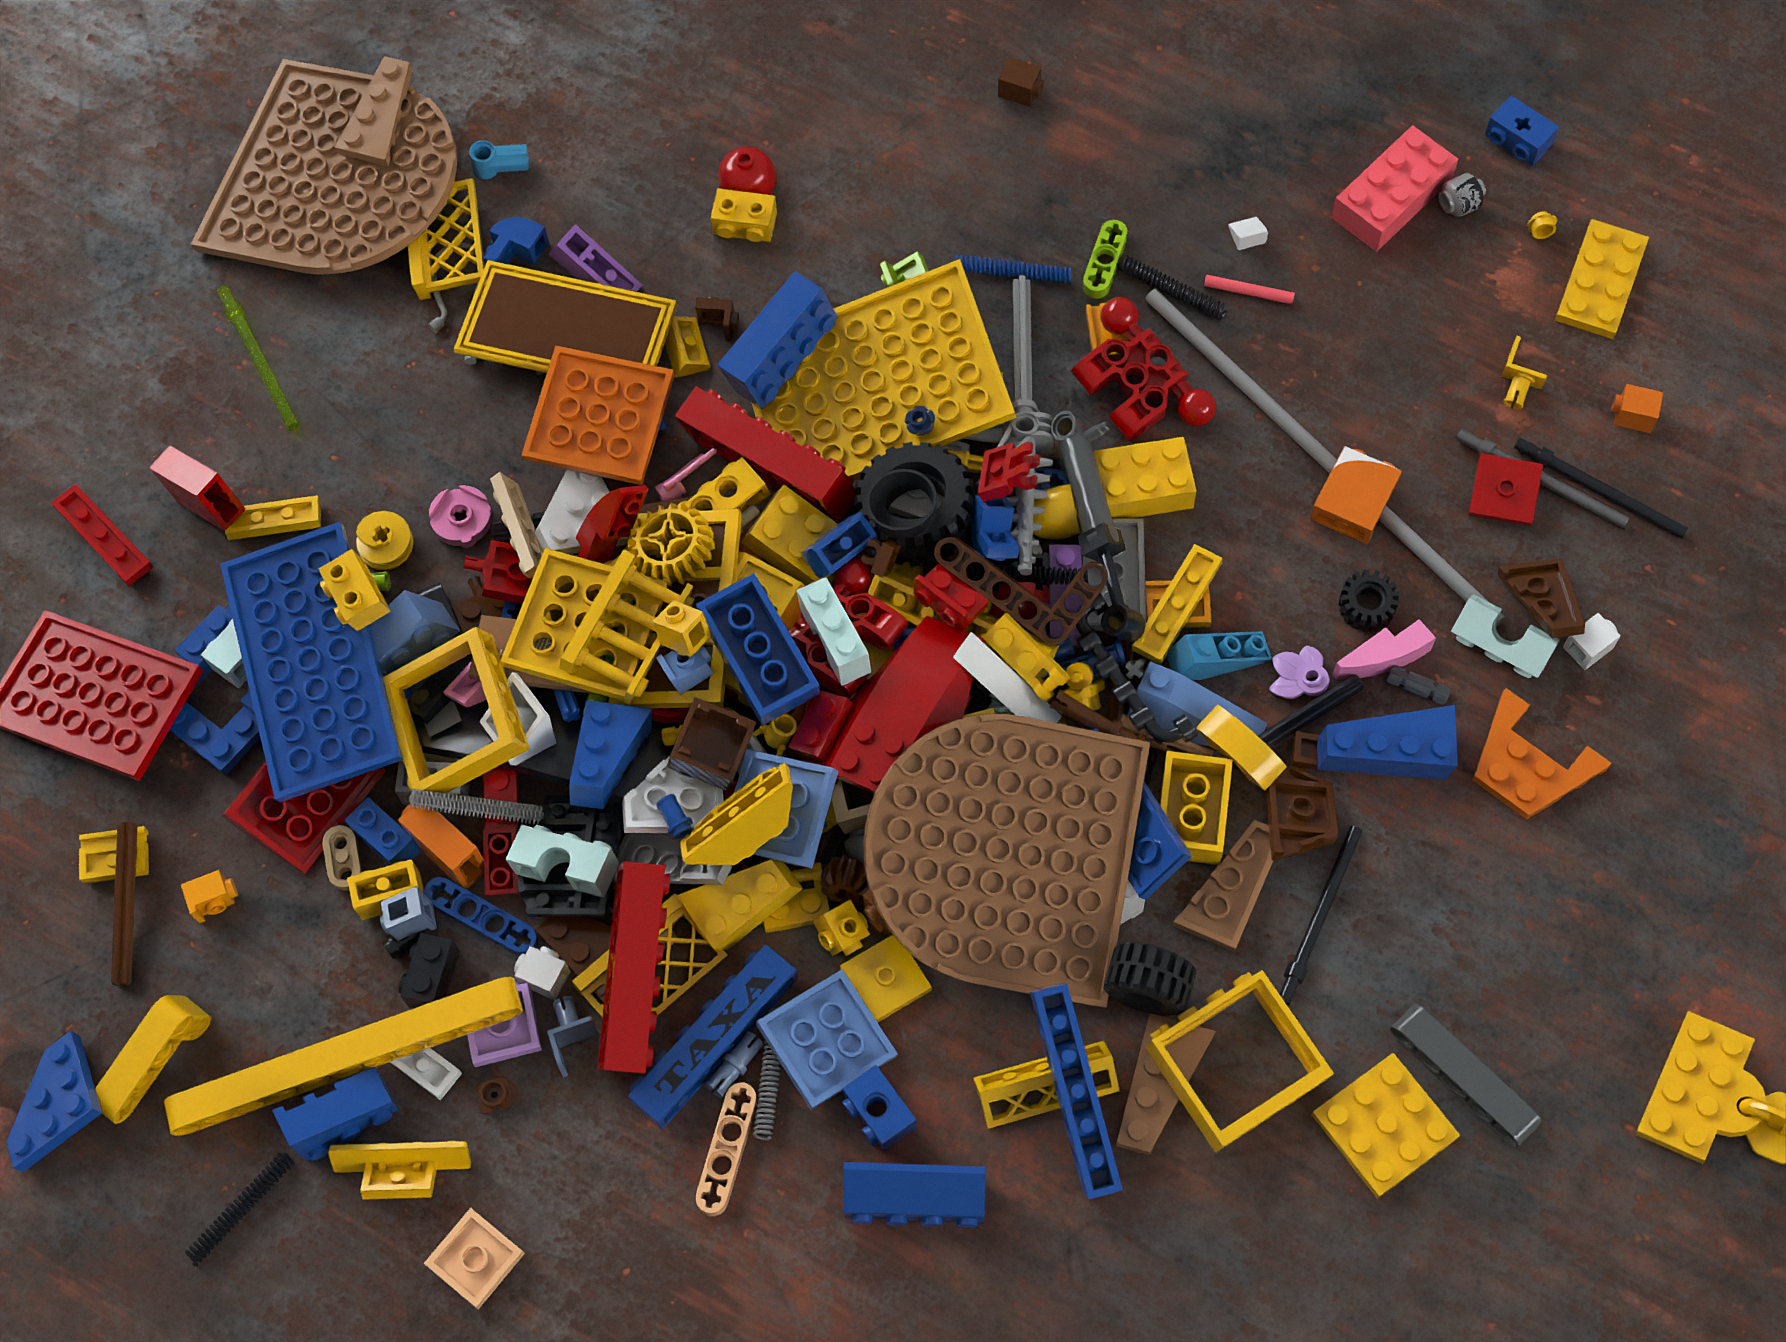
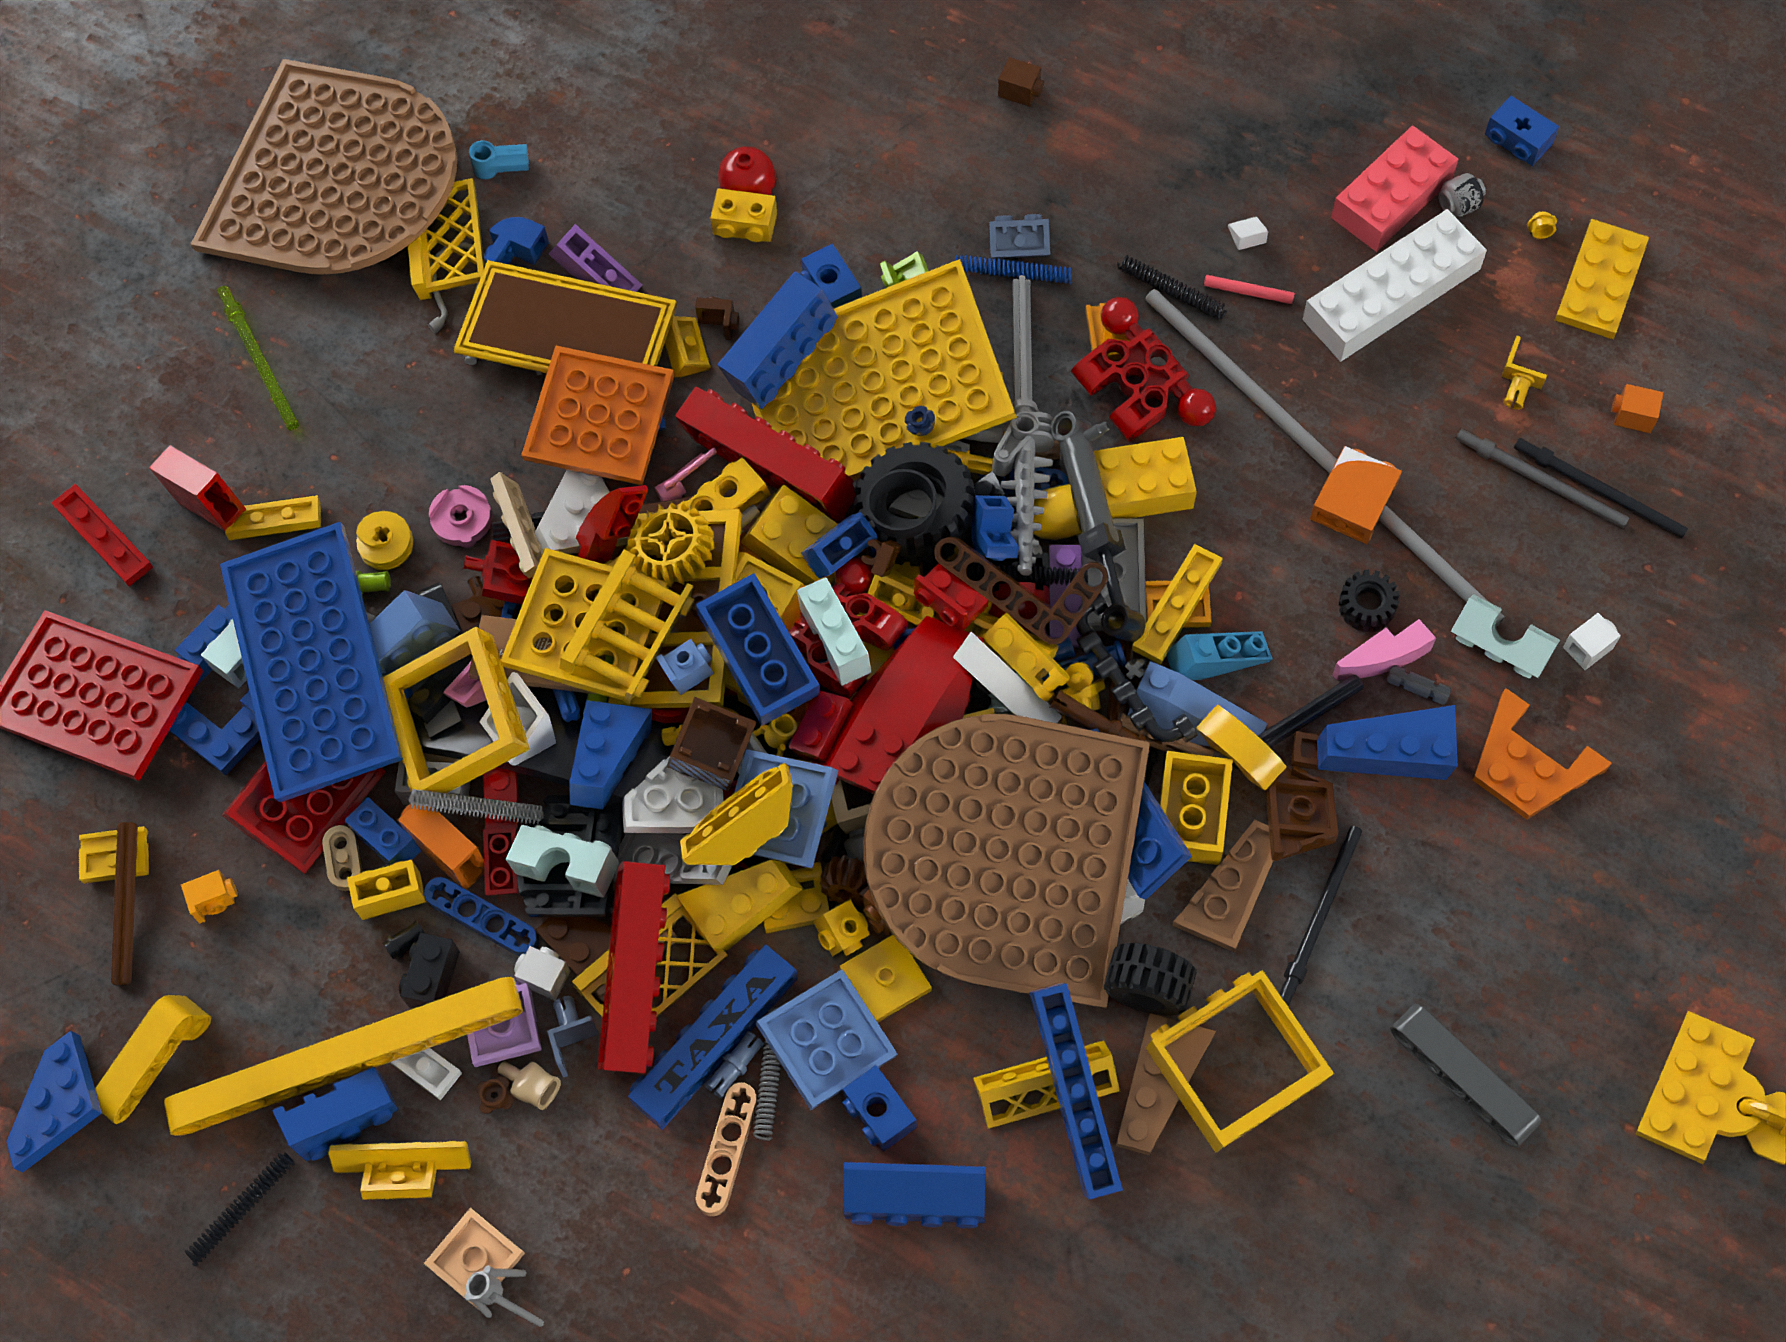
(353, 590): yellow brick -> none
(374, 120): medium nougat wing -> none
(407, 914): sand blue brick -> none
(486, 1289): none -> light grey plant
(531, 1084): none -> tan piece
(674, 816): blue pin -> none
(682, 628): yellow brick -> none
(829, 266): none -> blue brick
(1001, 474): red plate -> none
(1019, 237): none -> sand blue bracket
(1107, 270): lime beam -> none
(1296, 671): lavender plate -> none
(1385, 1125): yellow plate -> none
(1394, 285): none -> white brick
(1505, 489): red plate -> none
(1546, 594): reddish brown wing -> none

